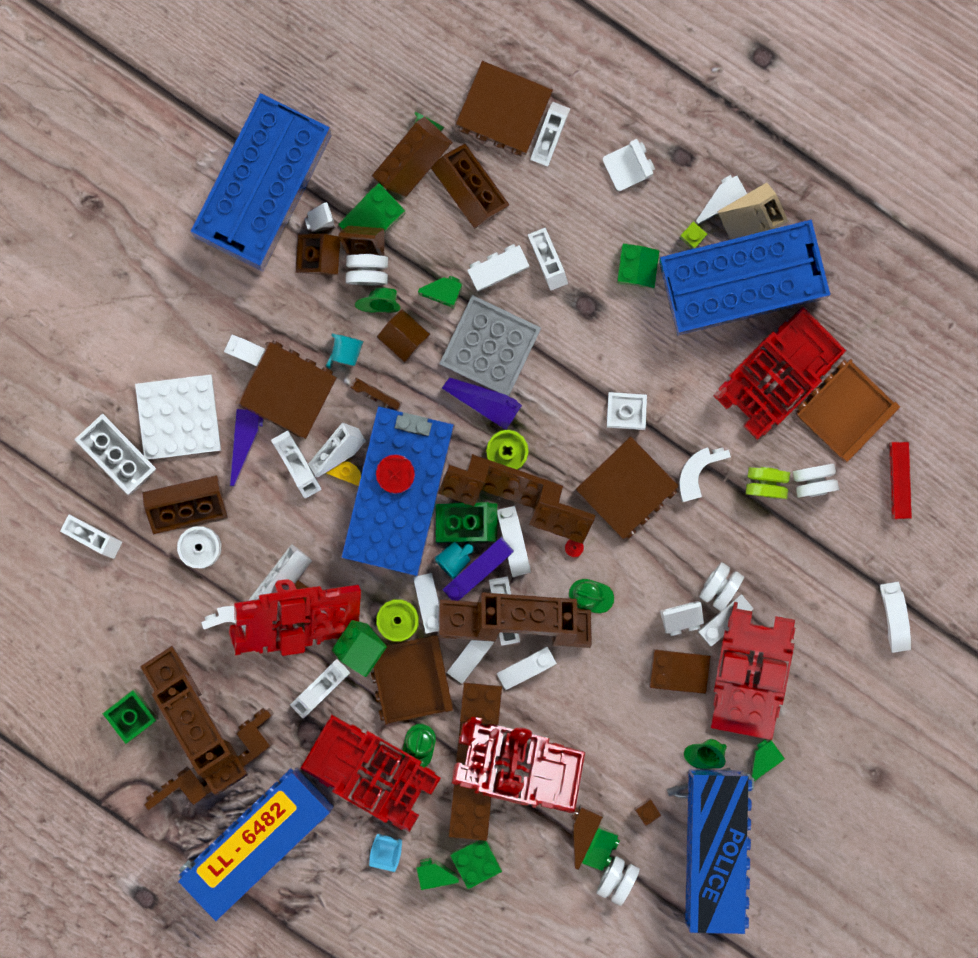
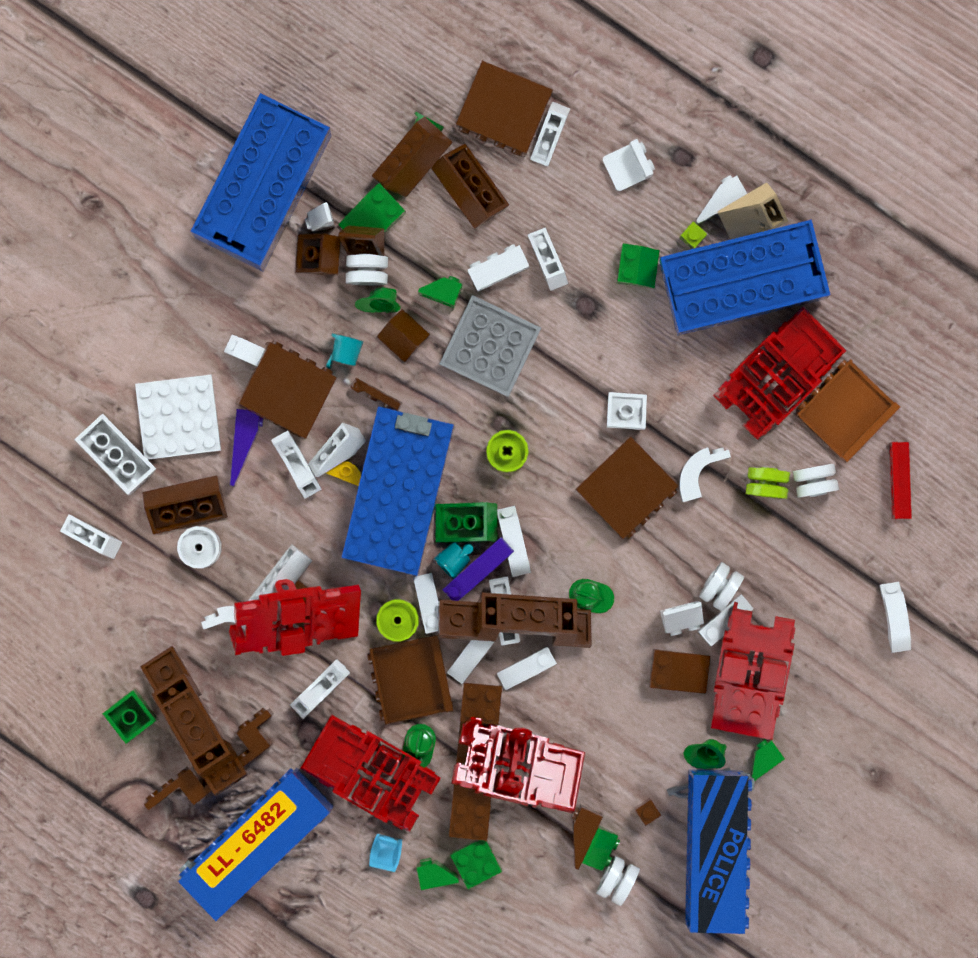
(359, 647): green slope -> none
(395, 473): red tile -> none
(489, 403): dark purple slope -> none
(520, 488): reddish brown bracket -> none
(574, 552): red tile -> none

